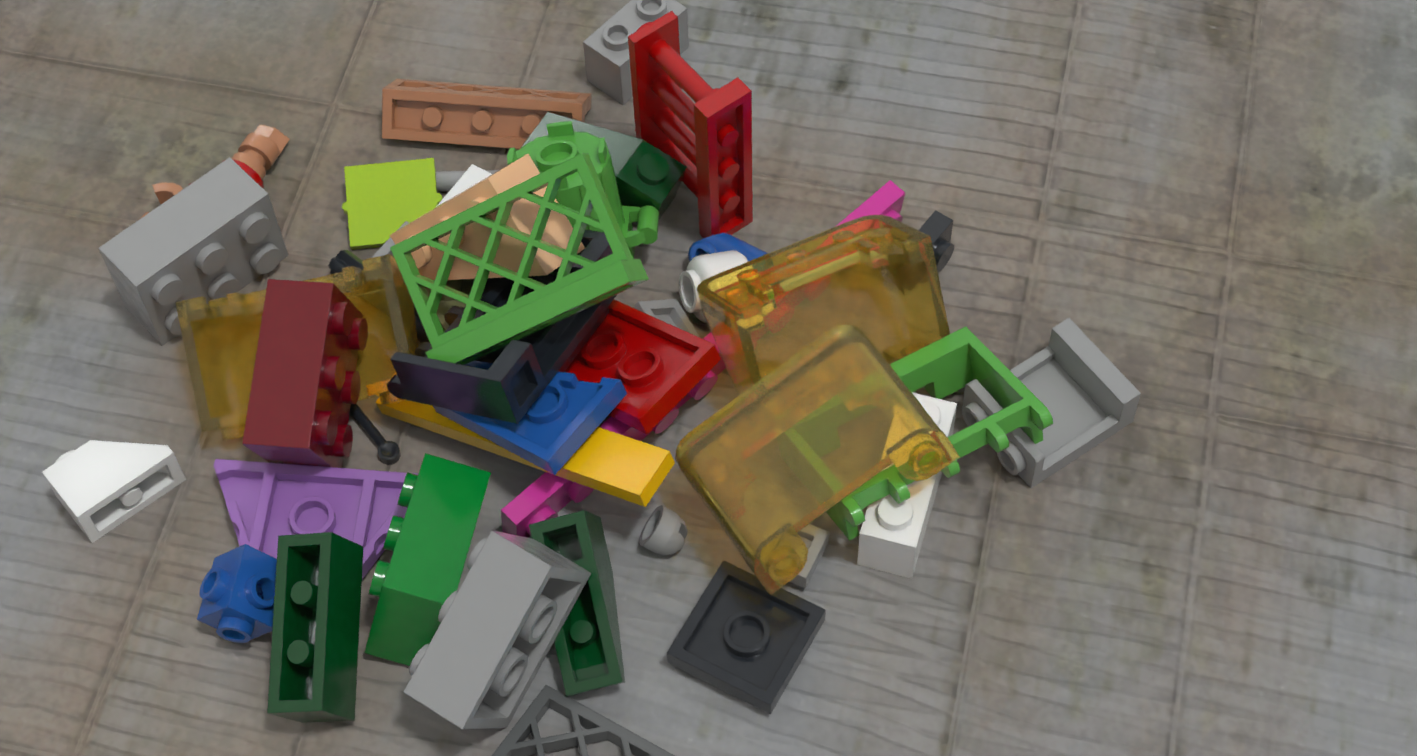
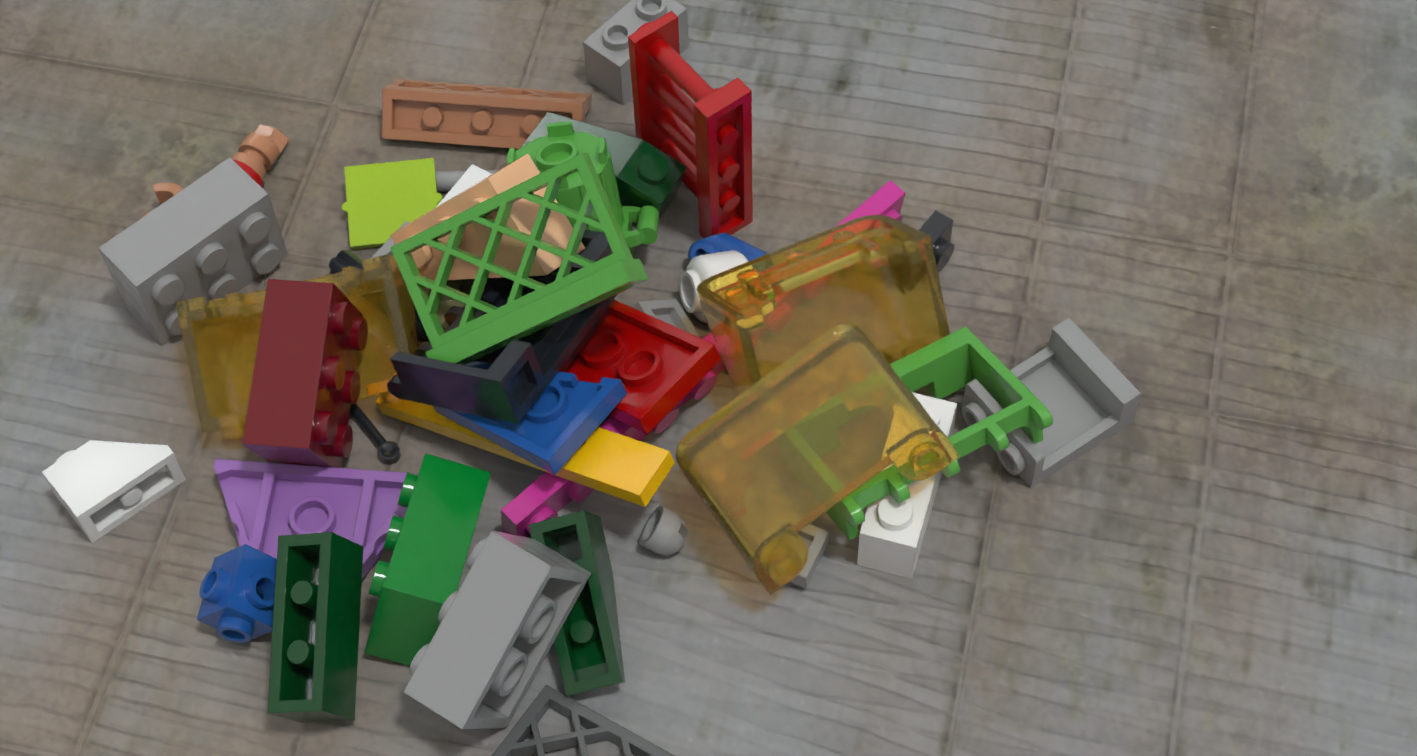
(746, 637): black plate -> none

